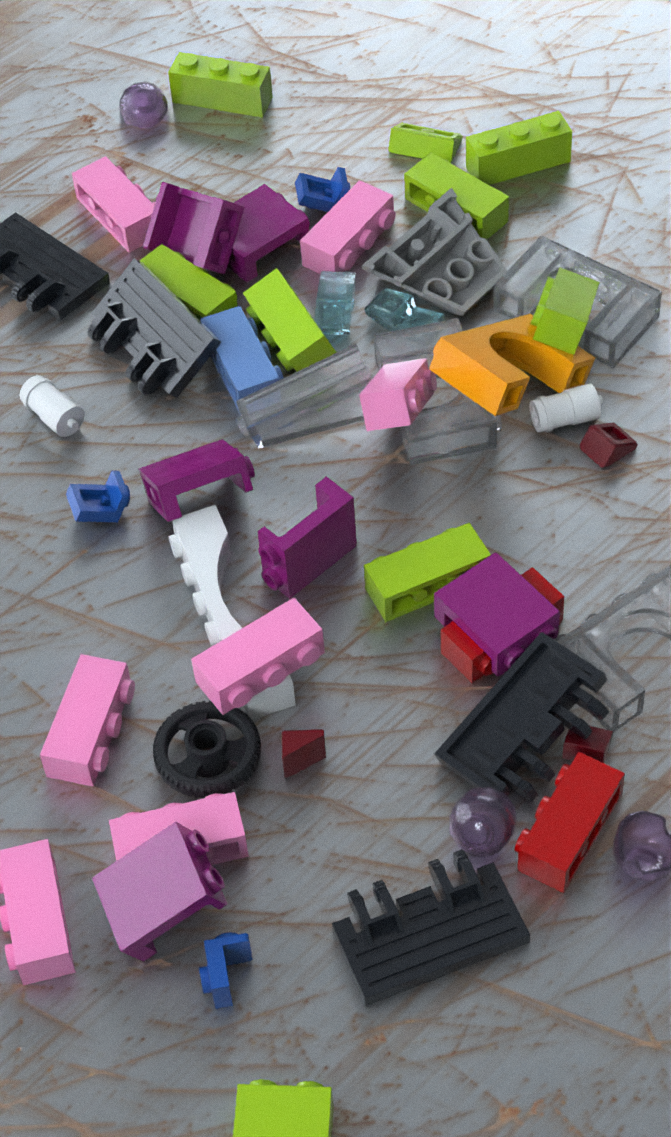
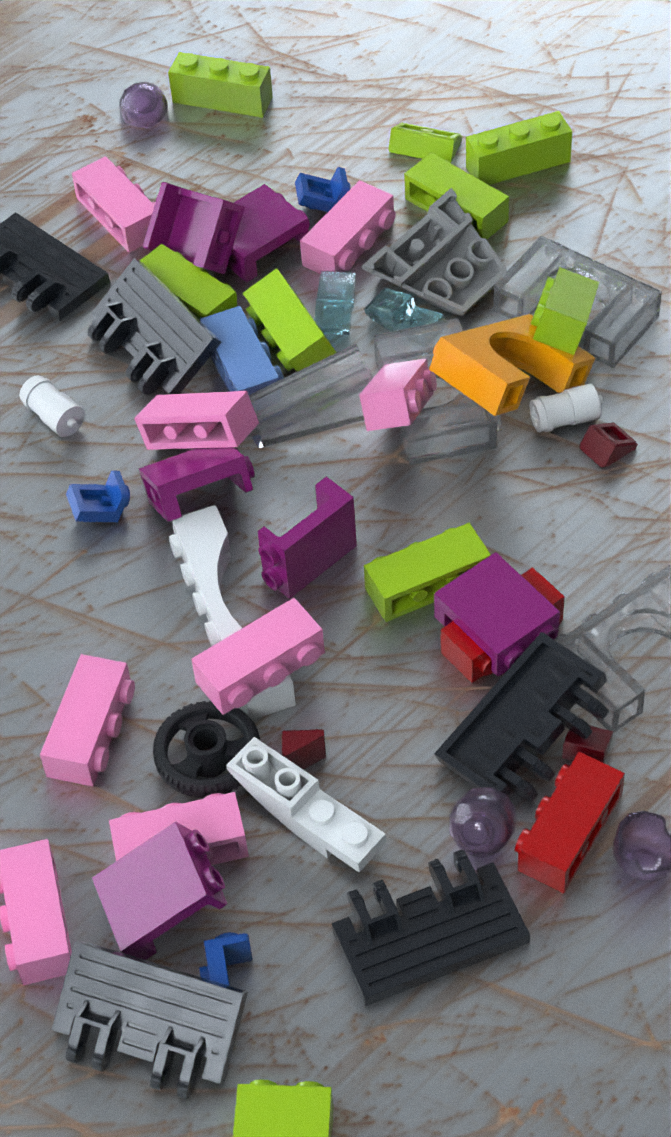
(154, 1009): none -> hinge
(197, 420): none -> bright pink brick
(303, 808): none -> white slope

